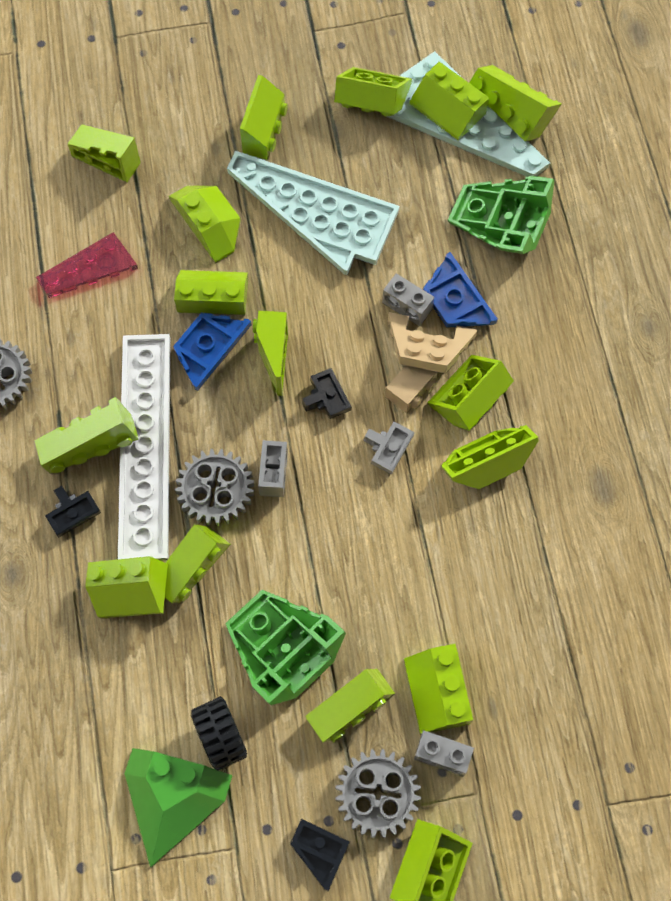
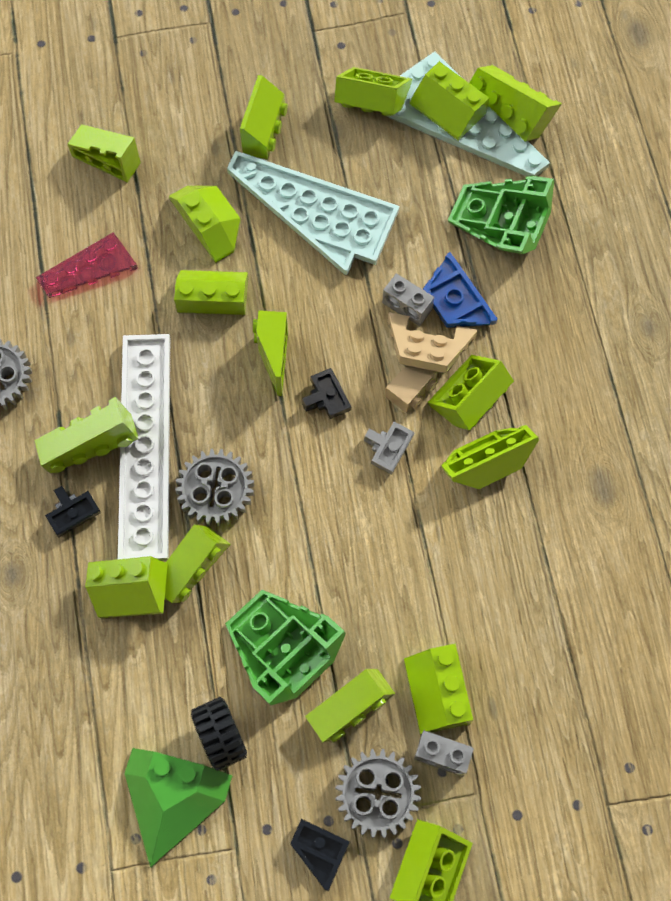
(207, 344): blue wing -> none
(273, 468): light grey brick -> none

